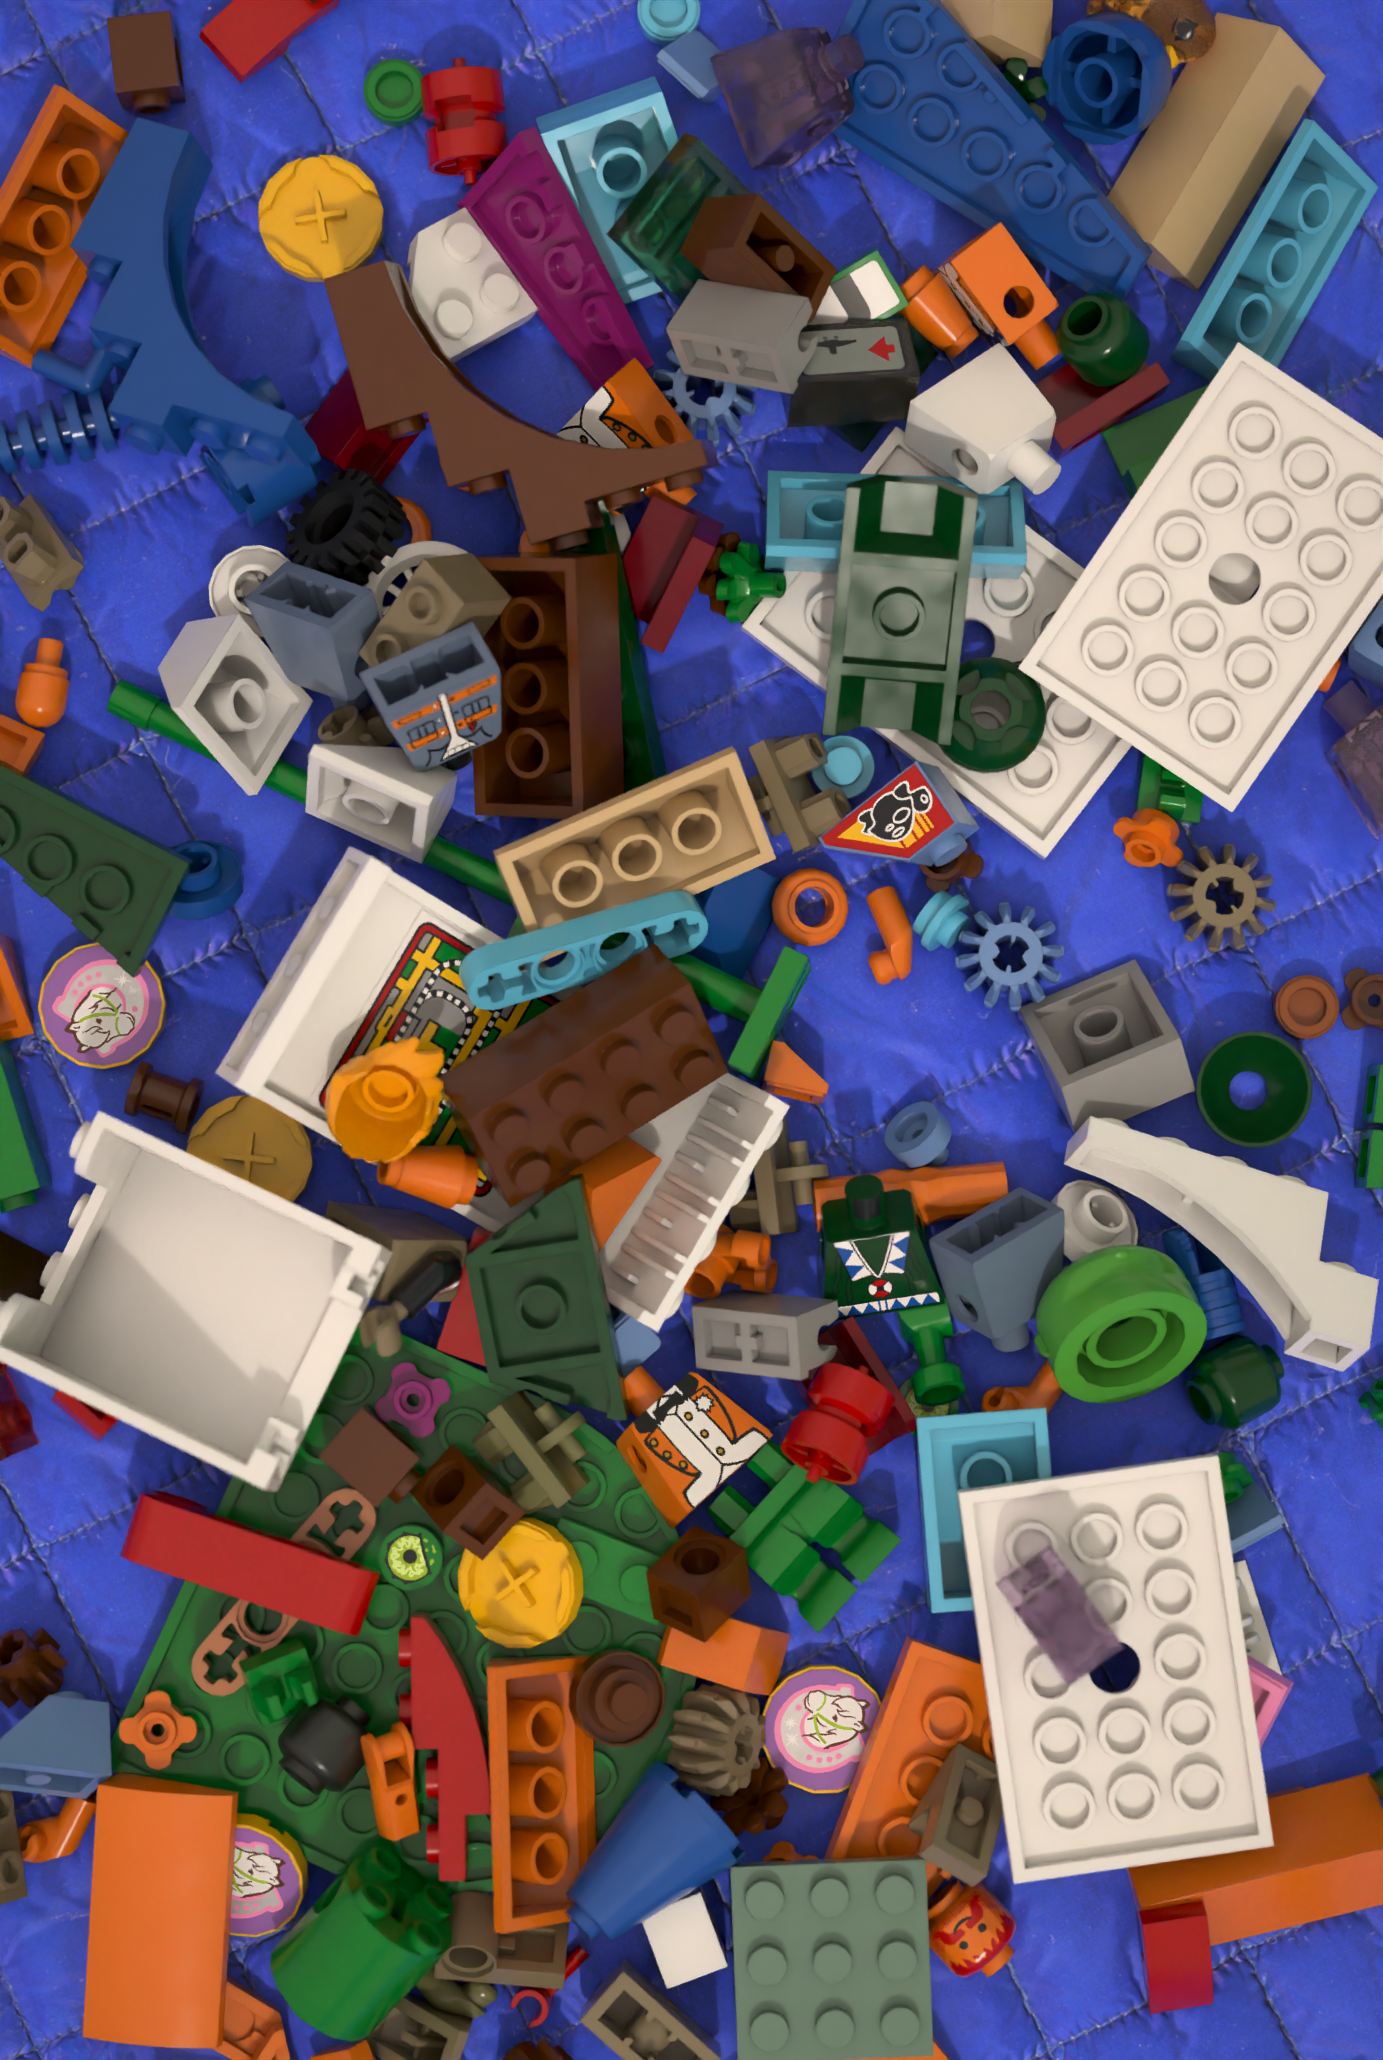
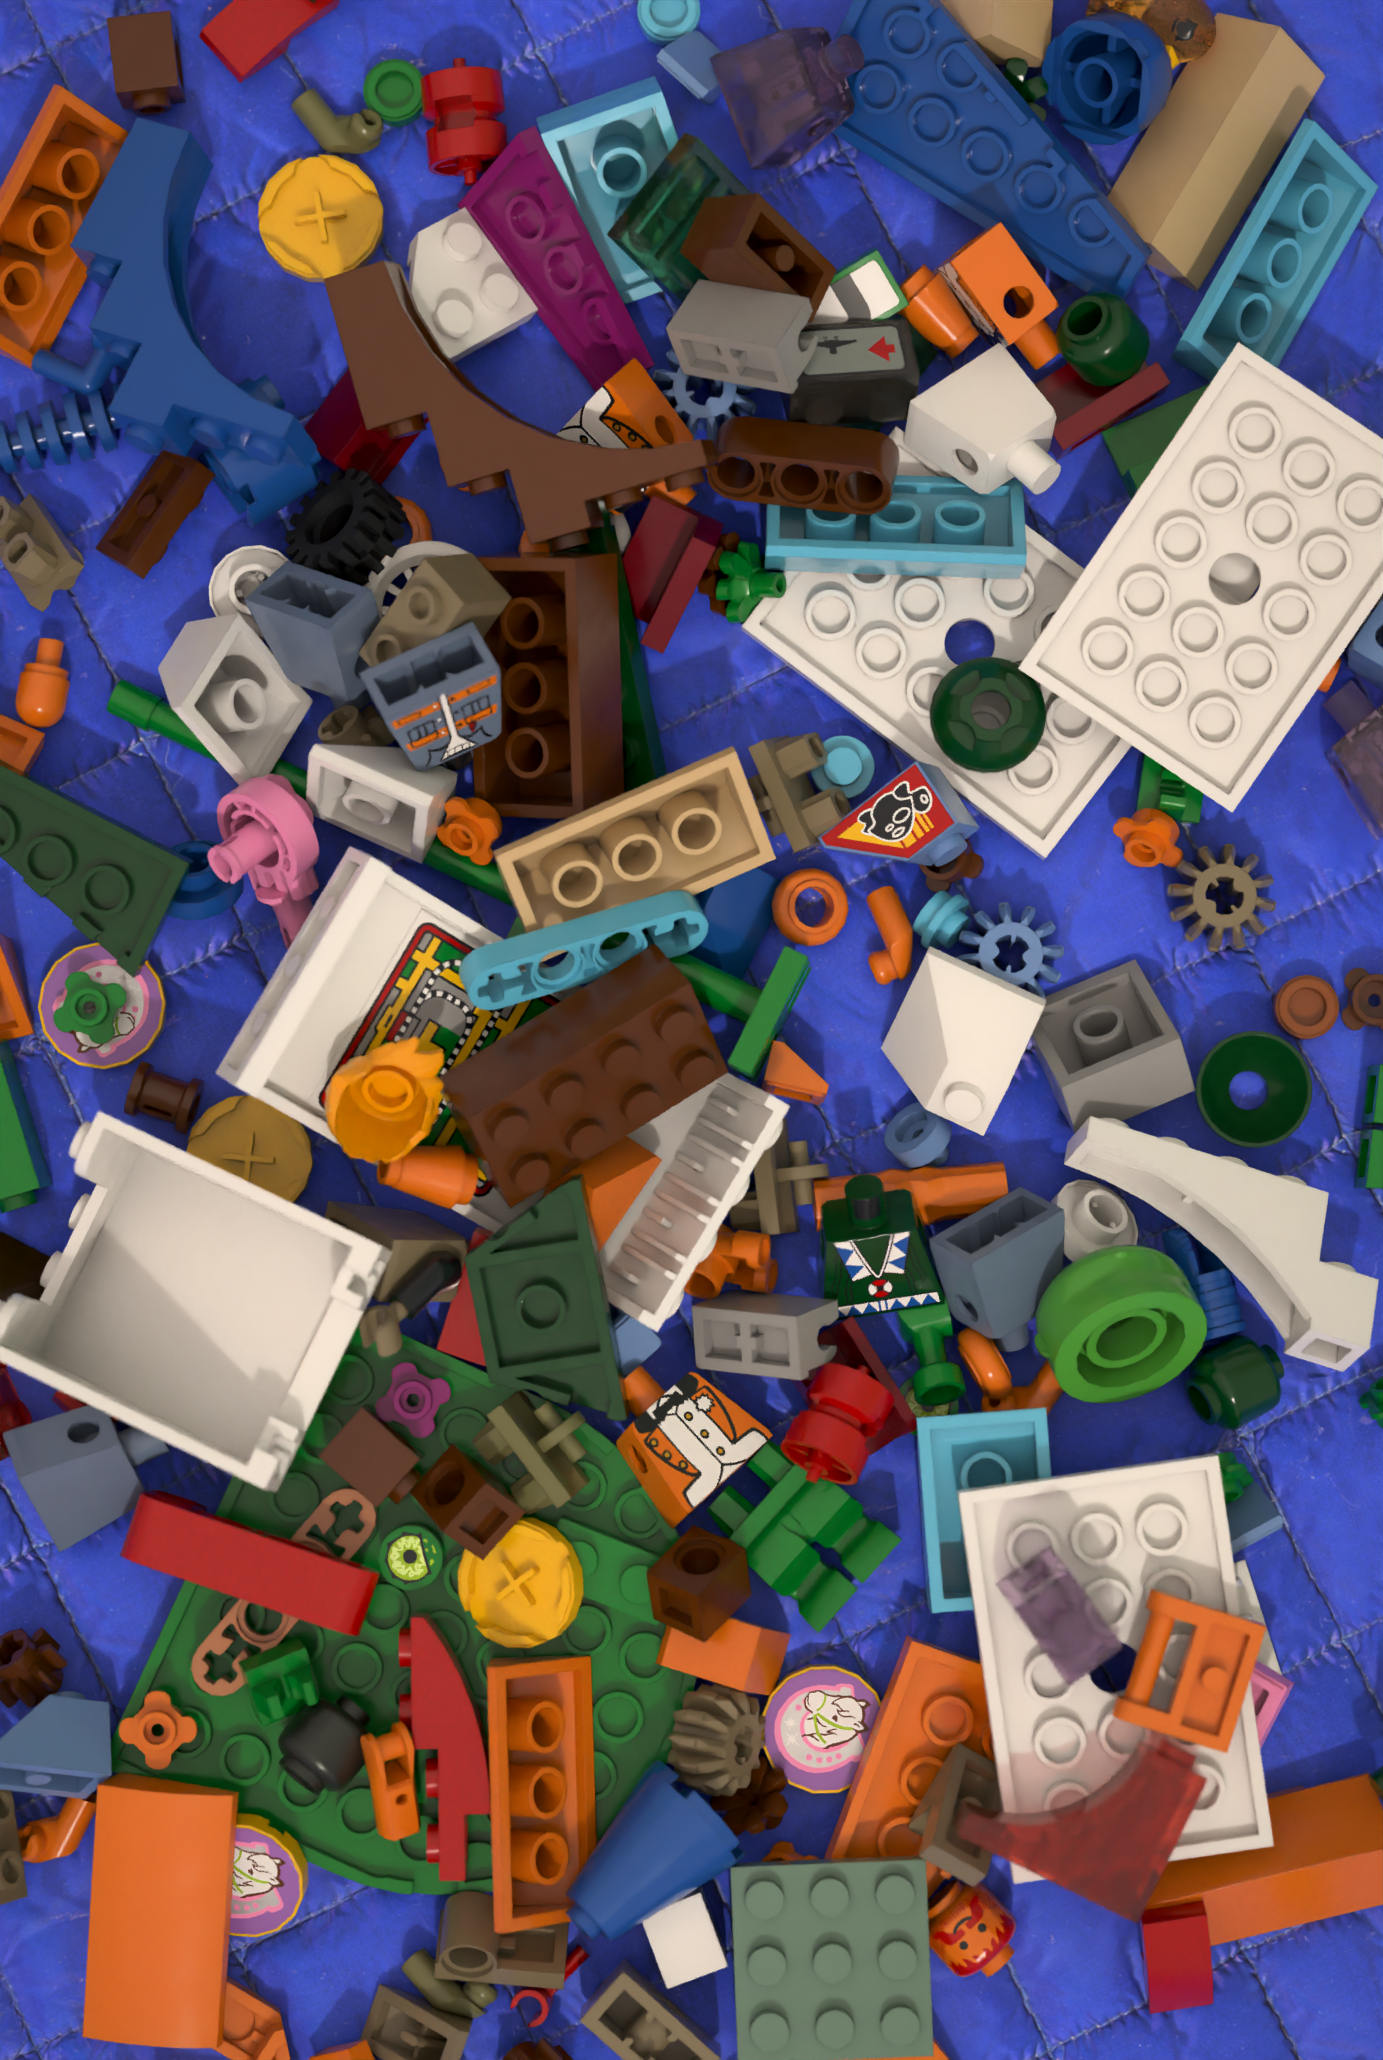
(80, 1470): none -> sand blue torso
(107, 1001): none -> green plate
(155, 512): none -> reddish brown plate
(272, 848): none -> bright pink pin
(338, 133): none -> olive arm
(362, 1946): green cylinder -> none
(470, 828): none -> orange plate
(617, 1697): reddish brown plate -> none
(834, 458): none -> reddish brown beam
(900, 606): piece -> none
(960, 1038): none -> white slope
(984, 1364): none -> orange piece
(1107, 1842): none -> clear red arch
(1210, 1676): none -> orange plate

